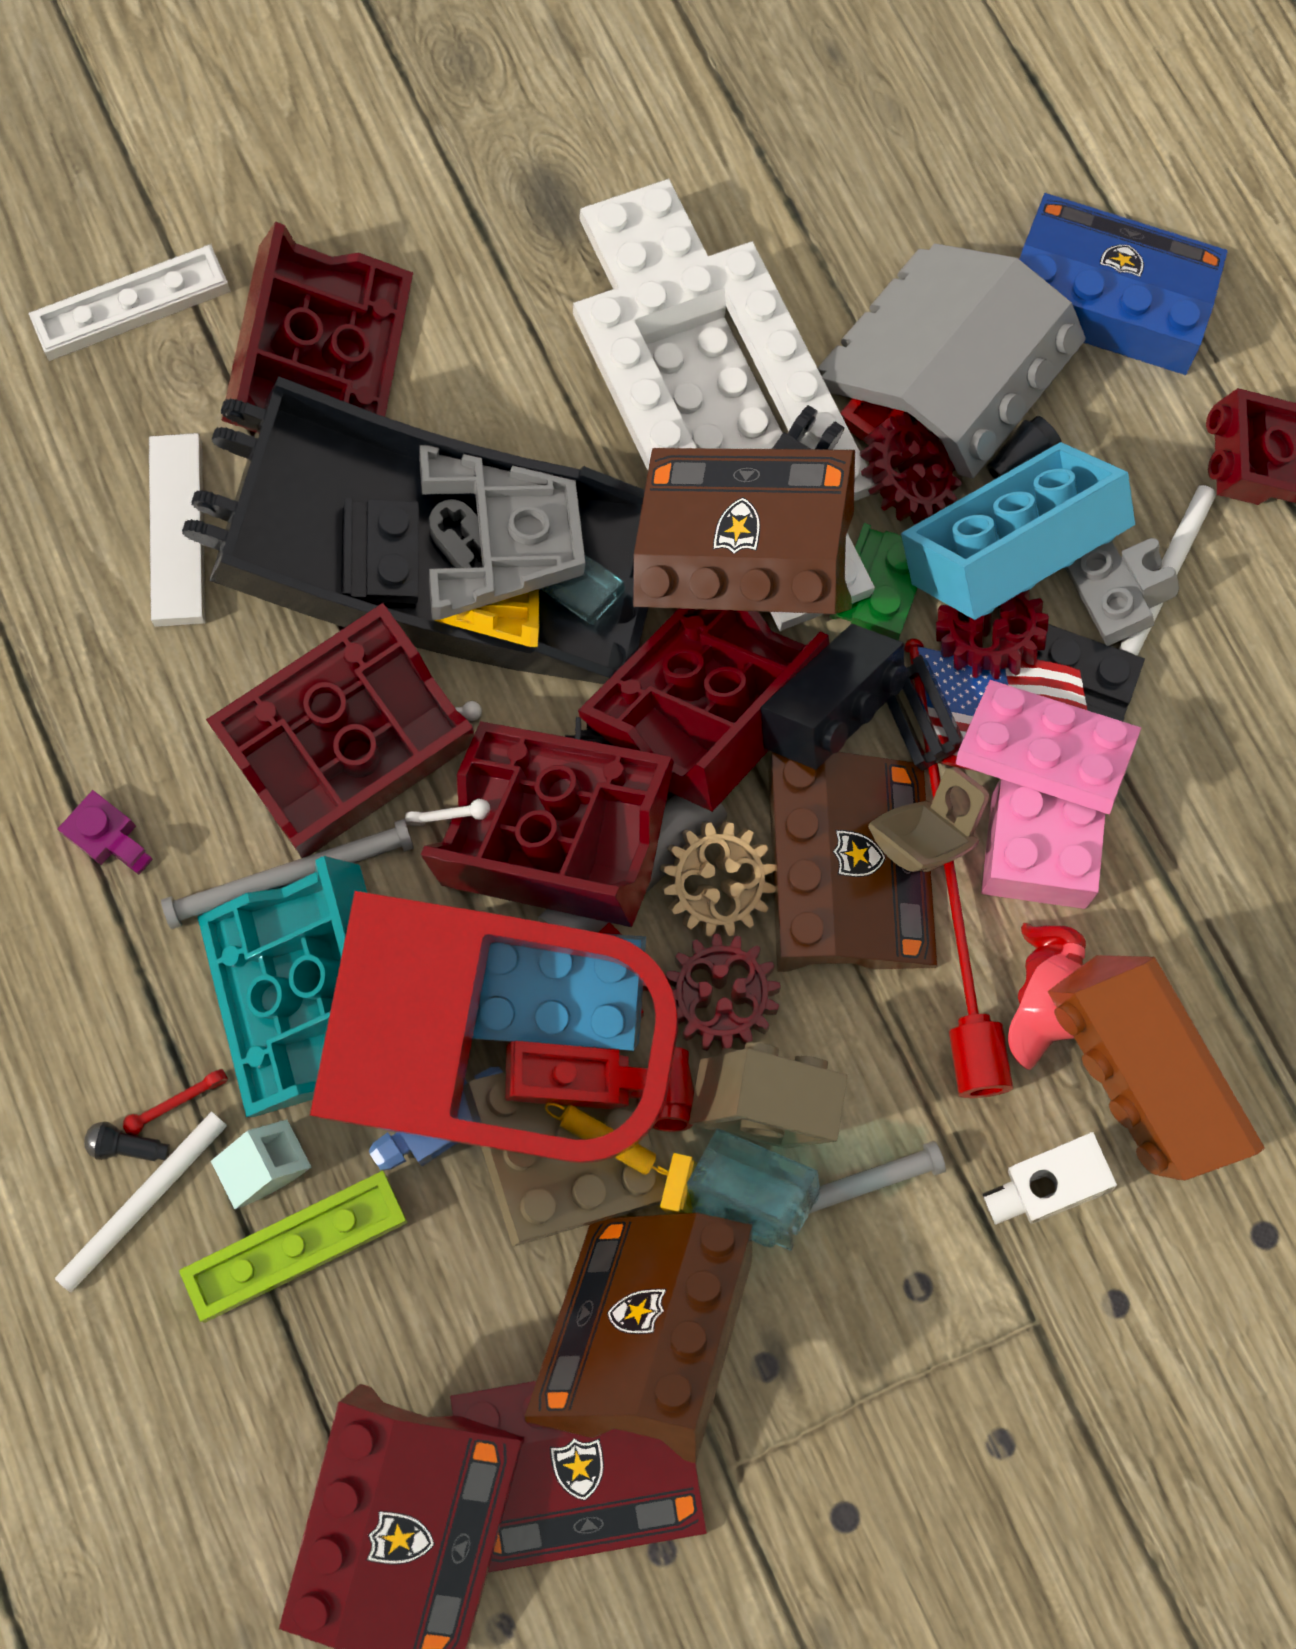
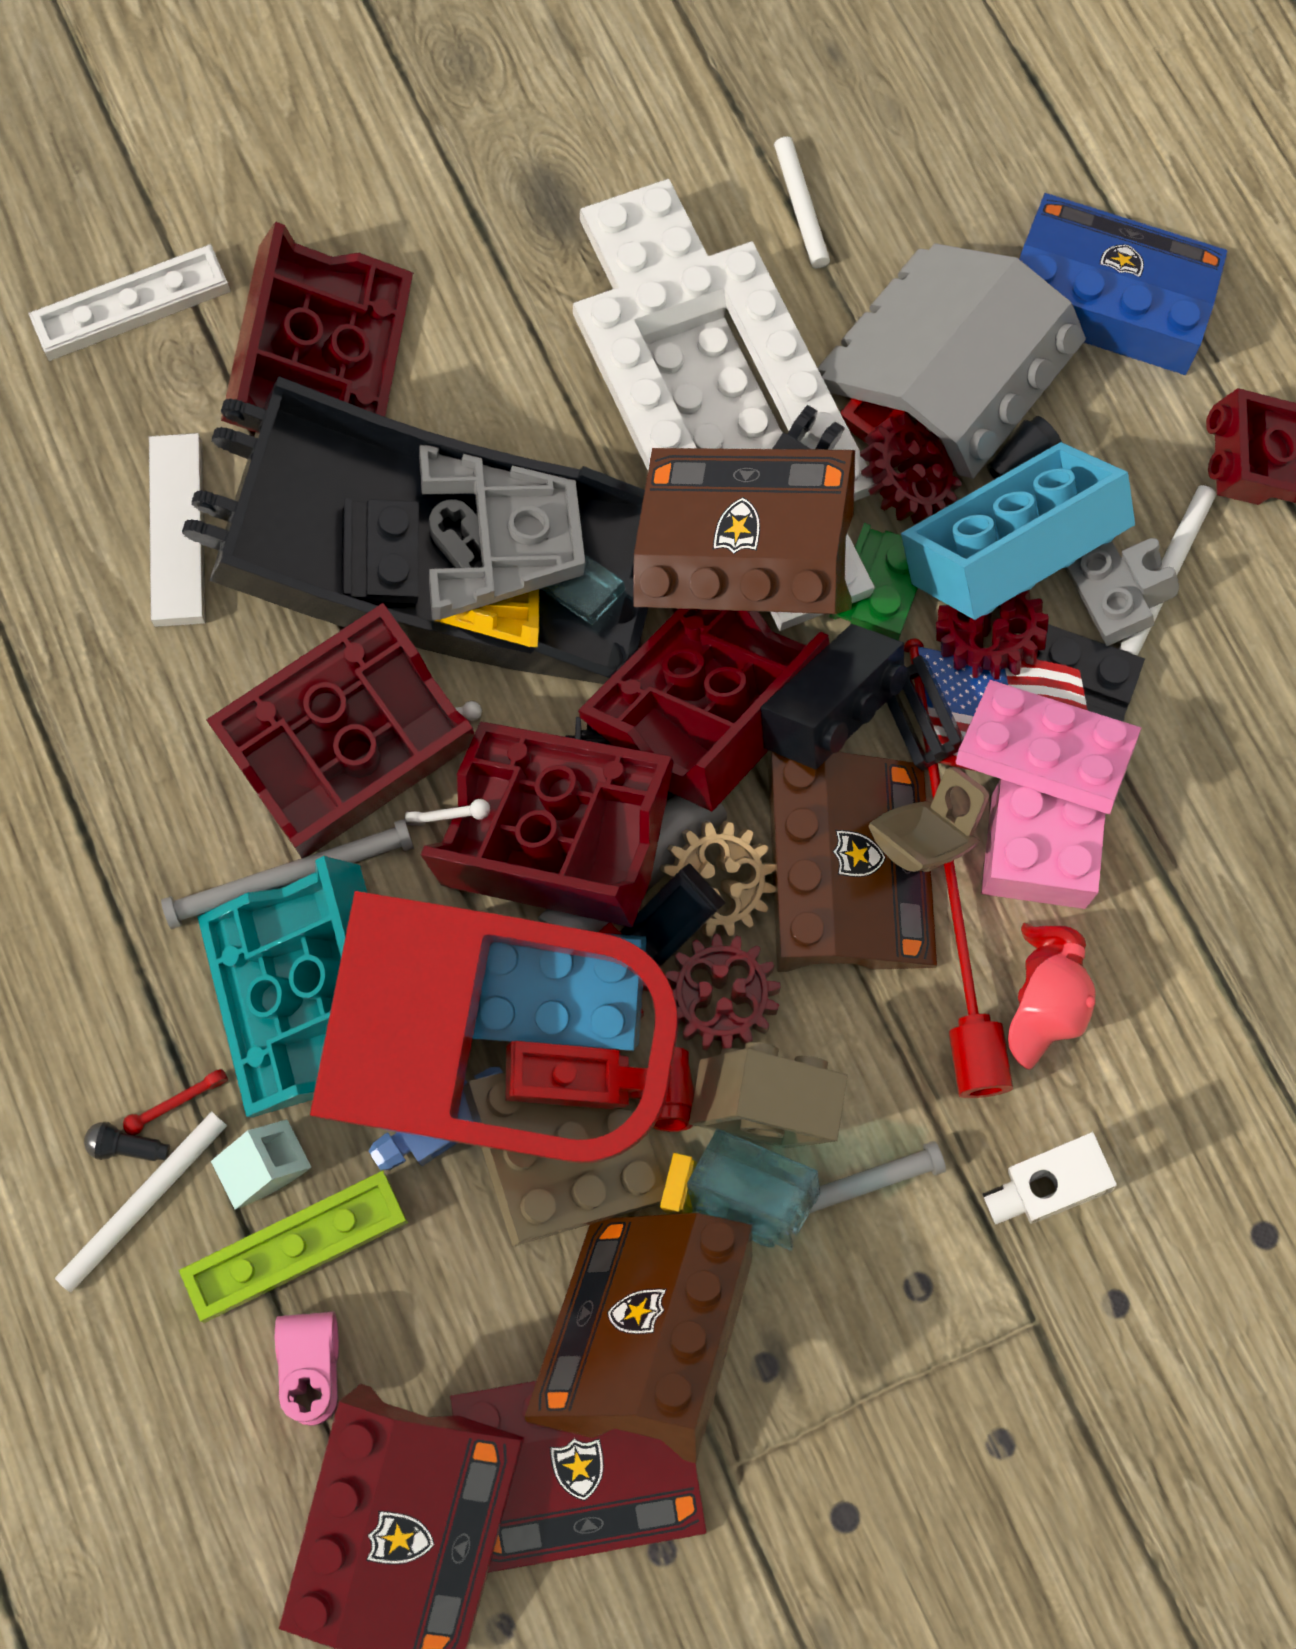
(103, 831): magenta plate -> none
(307, 1354): none -> bright pink piece
(589, 1128): yellow piece -> none
(675, 914): none -> black tile
(802, 202): none -> white bar
(1153, 1067): dark orange slope -> none

